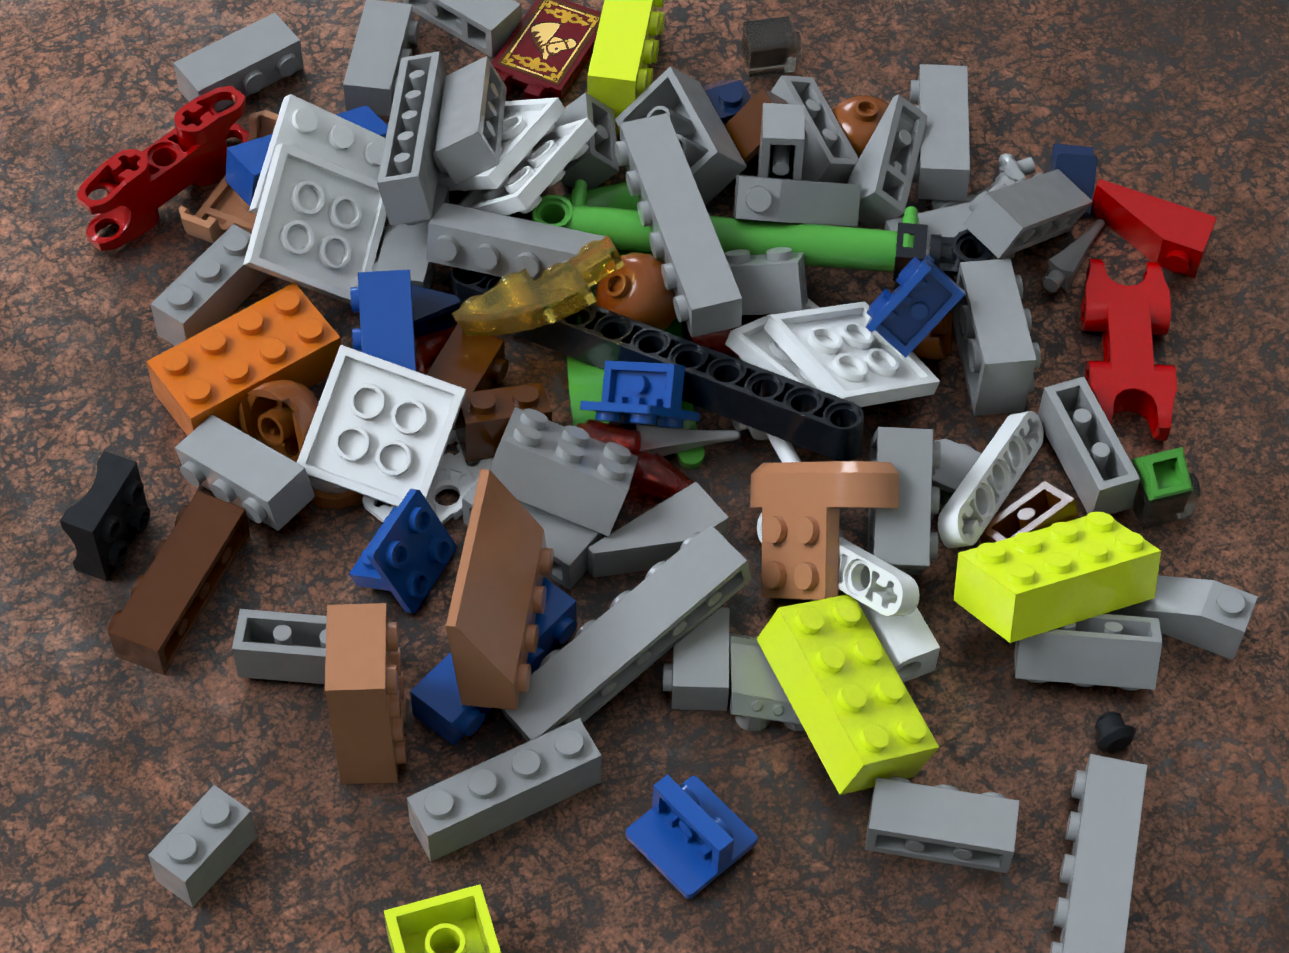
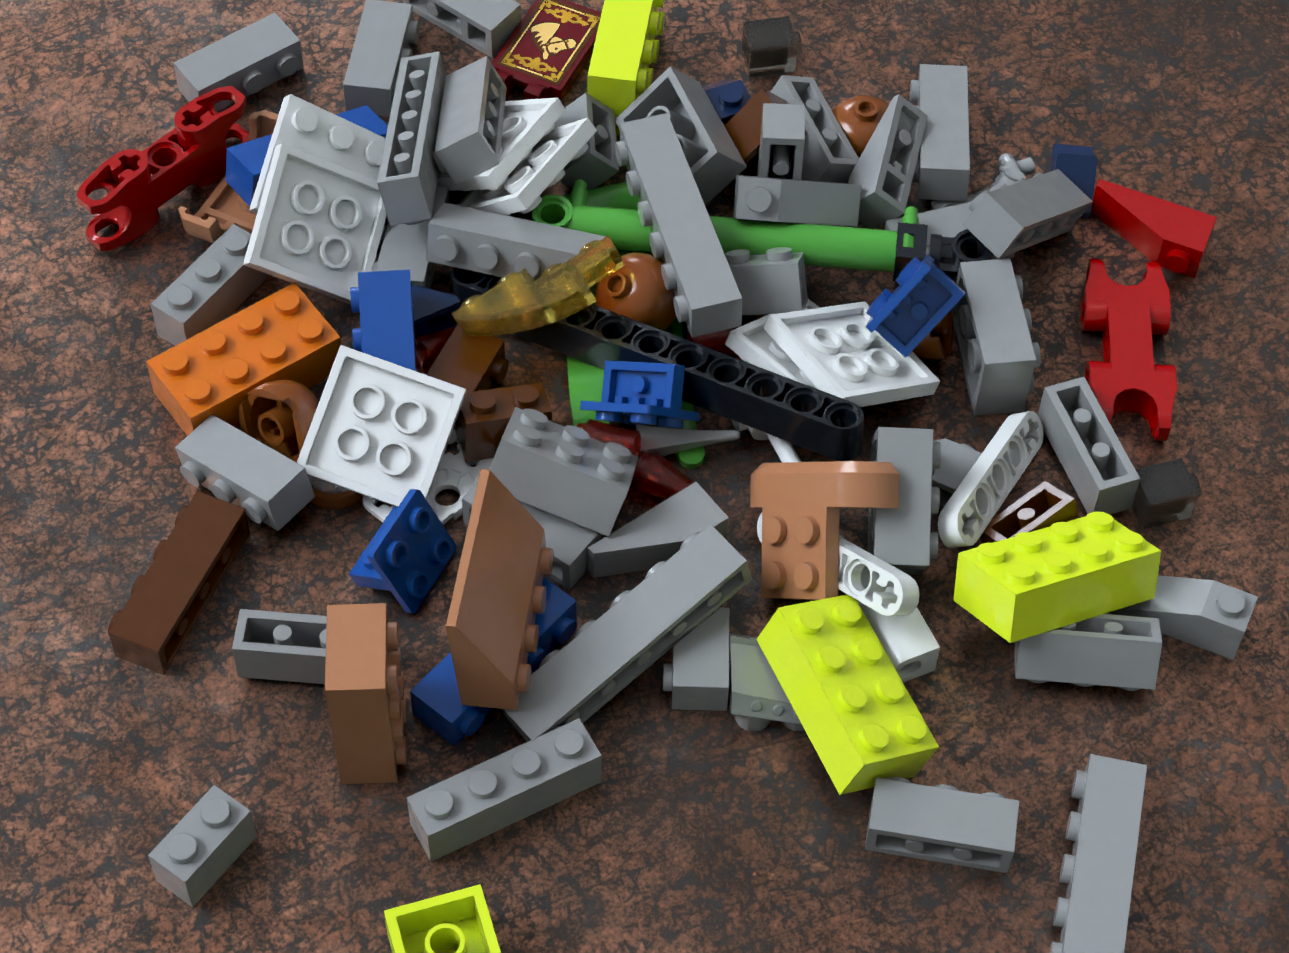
(107, 517): black brick -> none
(690, 834): blue bracket -> none
(1066, 263): light grey piece -> none
(1113, 732): black piece -> none
(1163, 473): bright green slope -> none

